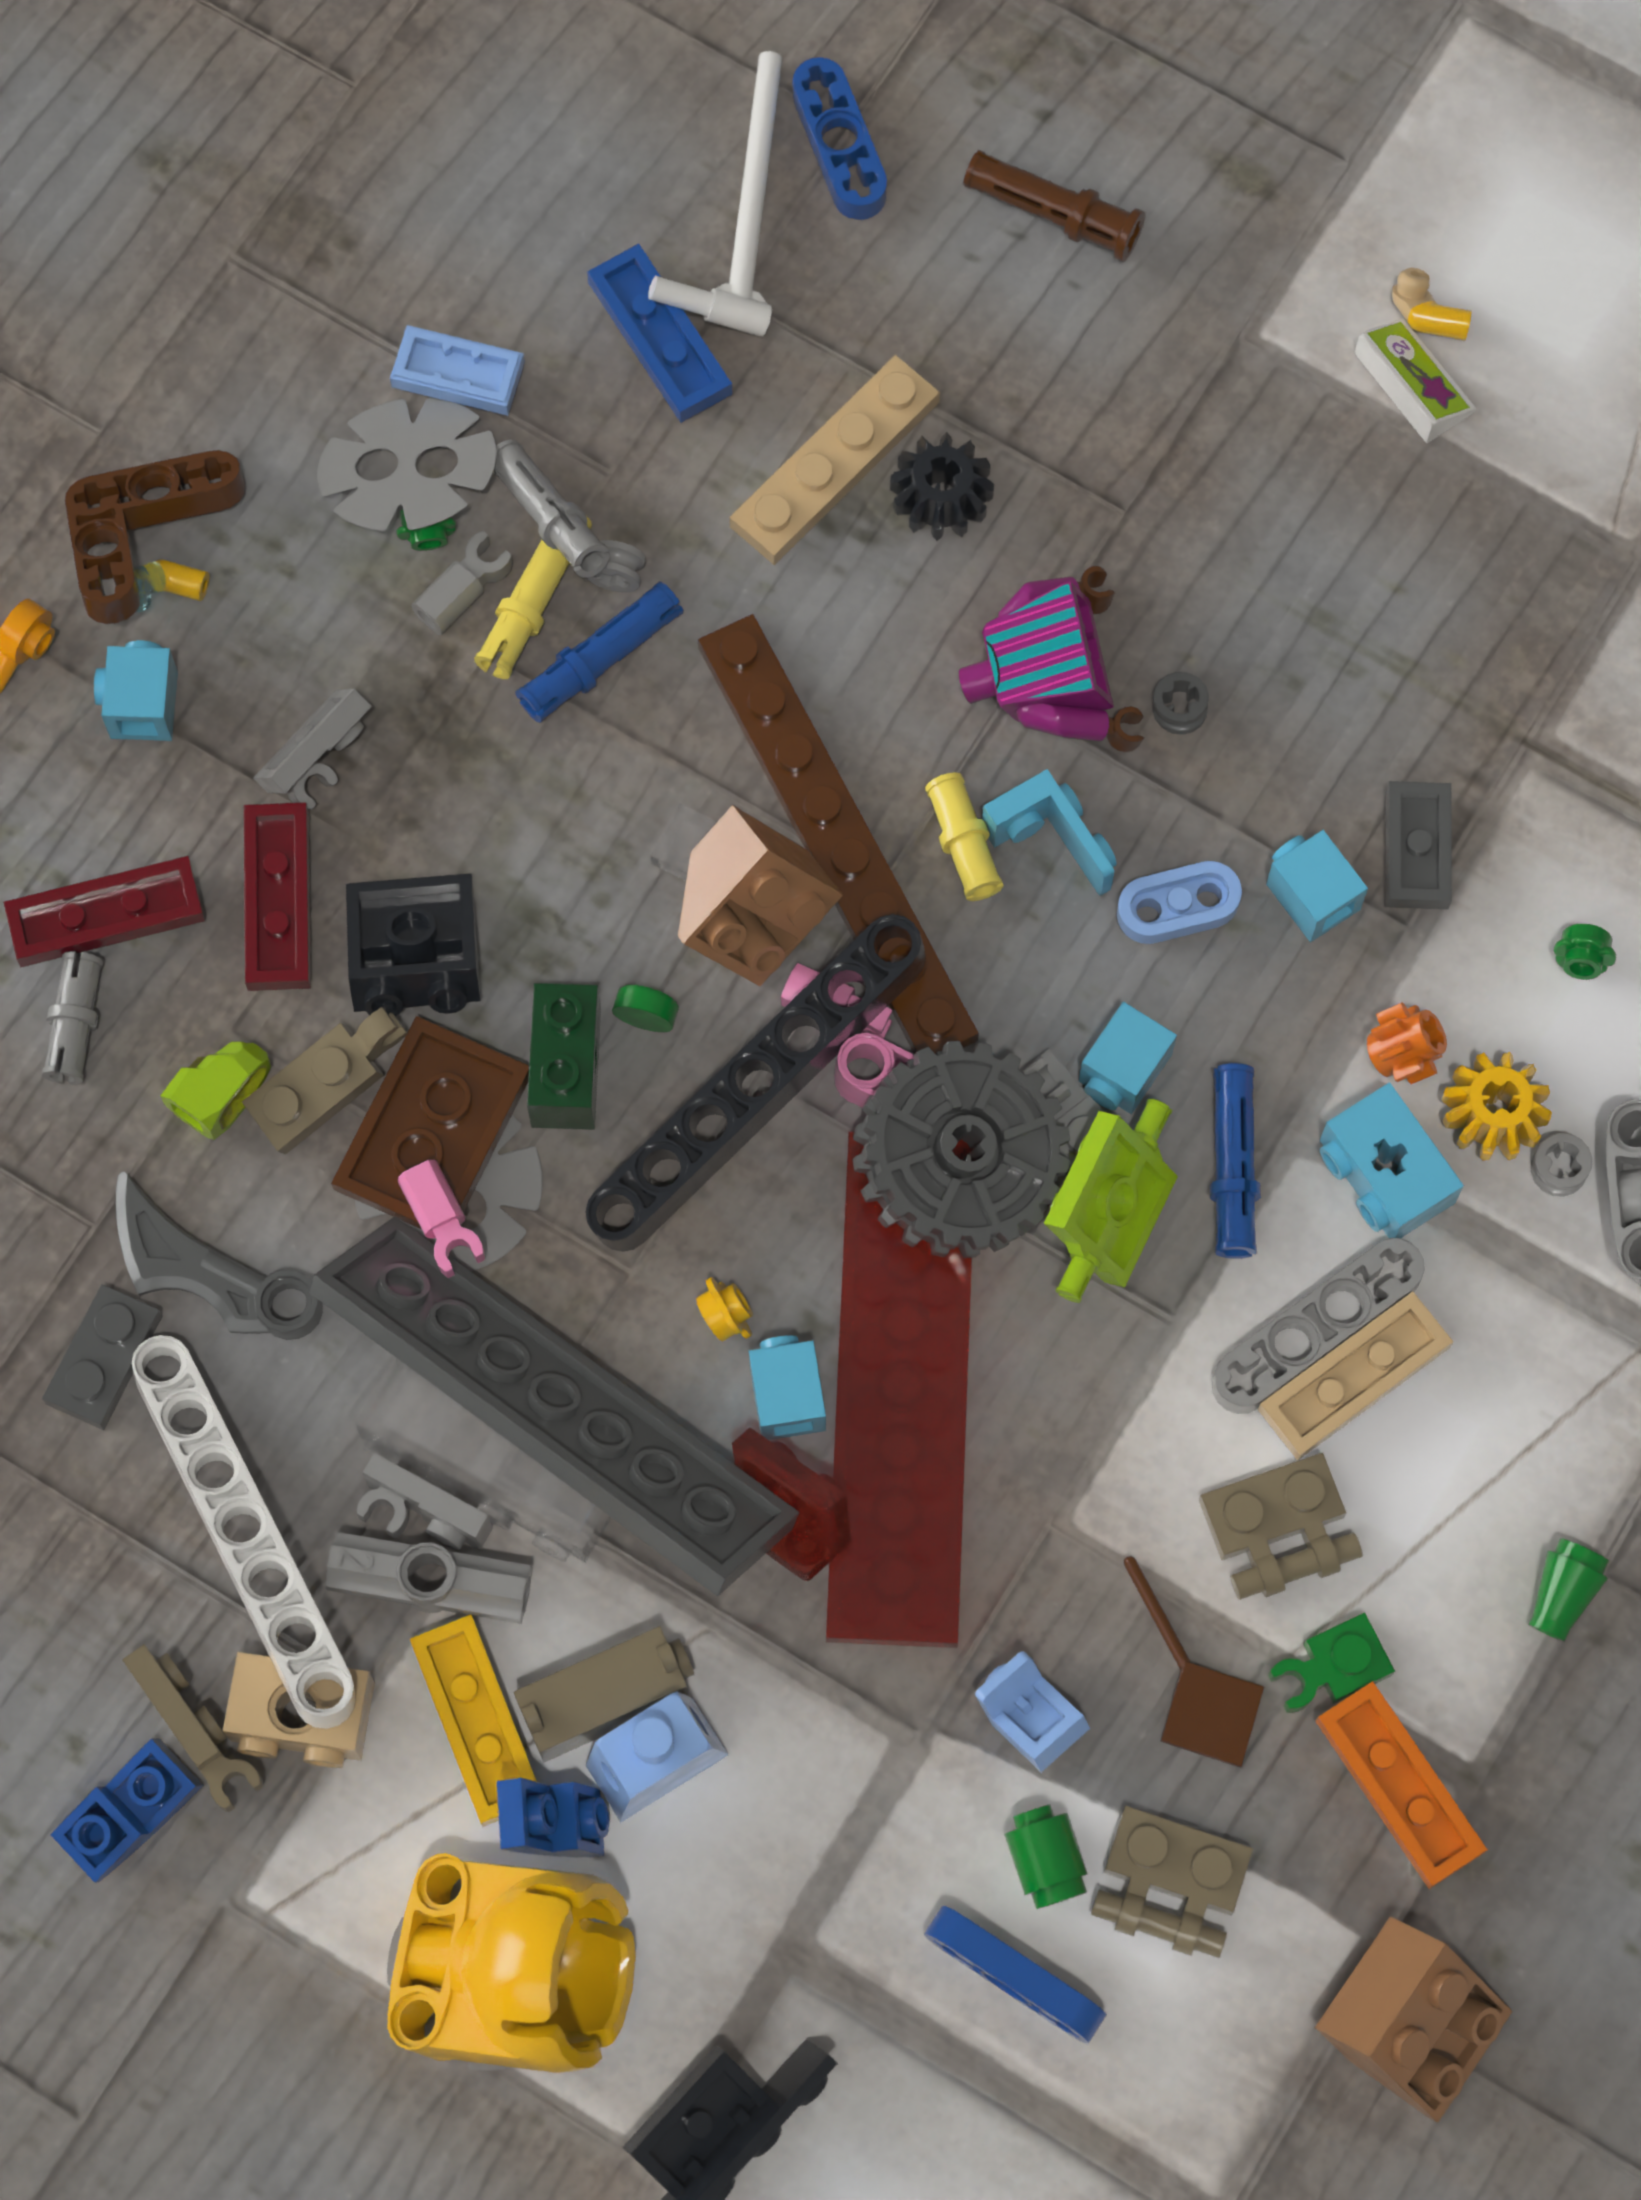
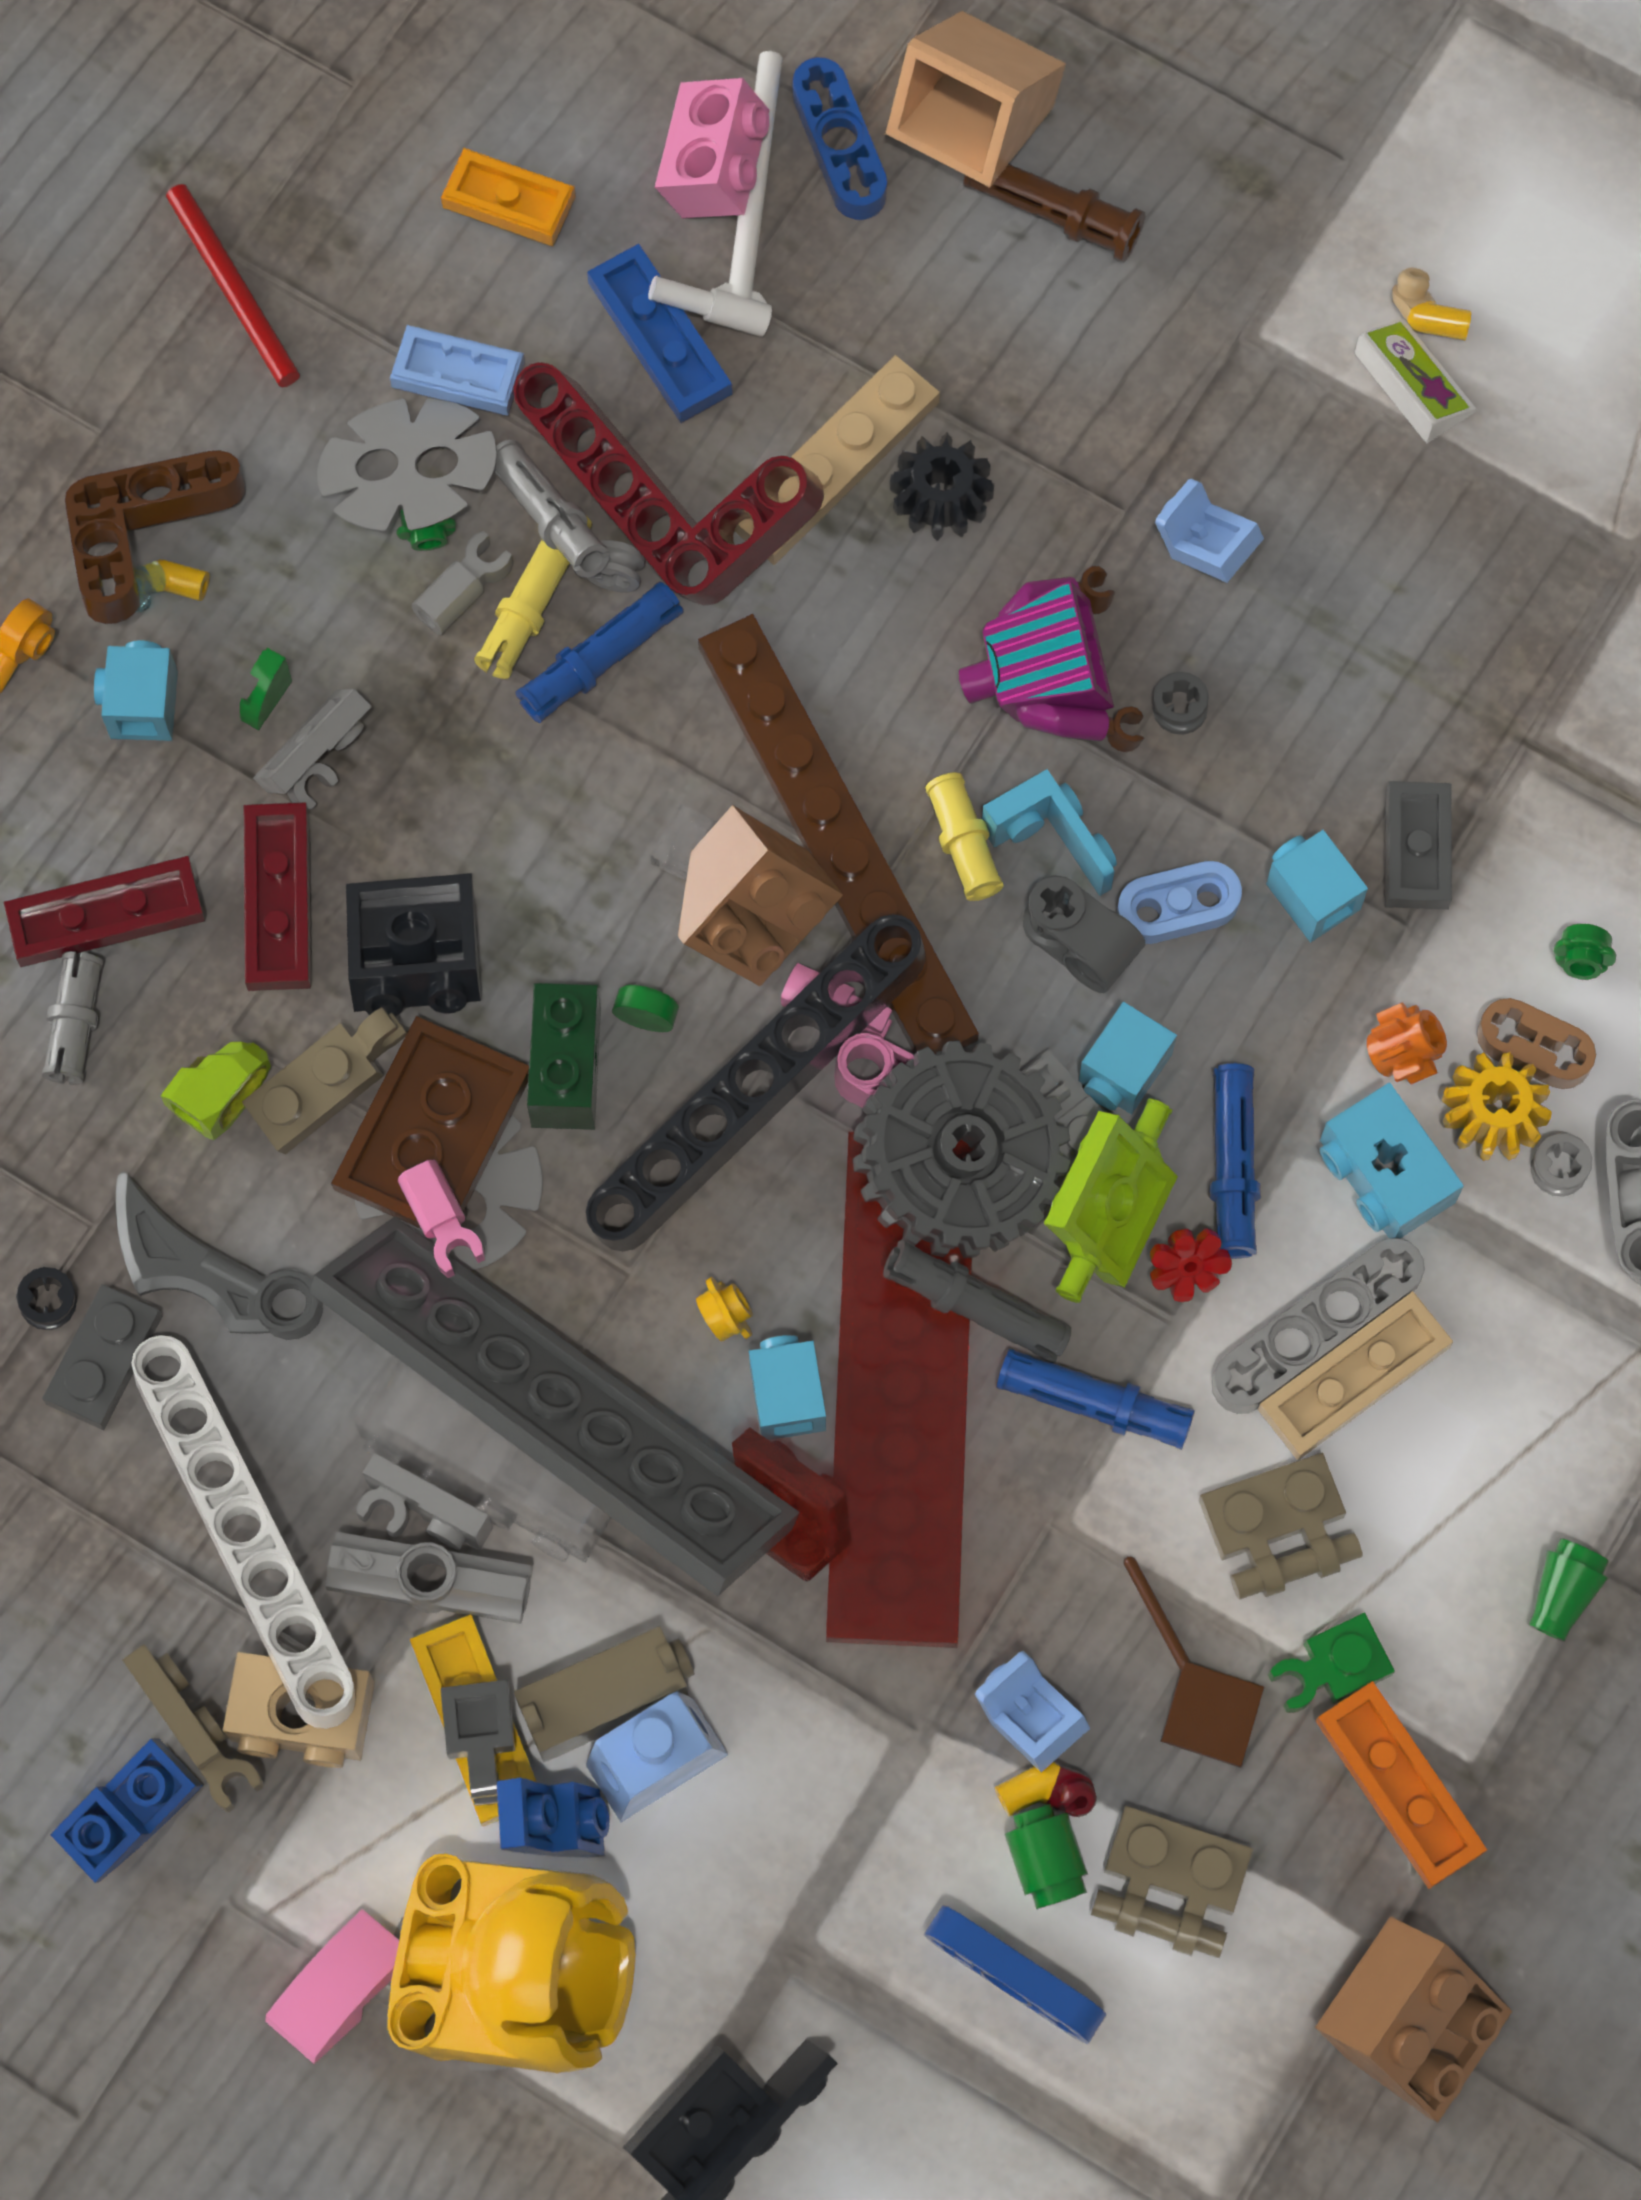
(27, 1302): none -> black bush
(232, 285): none -> red bar
(272, 684): none -> green tile
(335, 1987): none -> bright pink slope
(478, 1728): none -> dark grey plate
(508, 197): none -> light orange plate
(650, 498): none -> dark red beam
(712, 148): none -> bright pink brick
(957, 1291): none -> dark grey pin
(972, 95): none -> light nougat slope
(1056, 1785): none -> arm
(1087, 939): none -> dark grey piece
(1109, 1403): none -> blue pin
(1189, 1263): none -> red plant
(1206, 534): none -> light blue bracket
(1543, 1031): none -> medium nougat beam

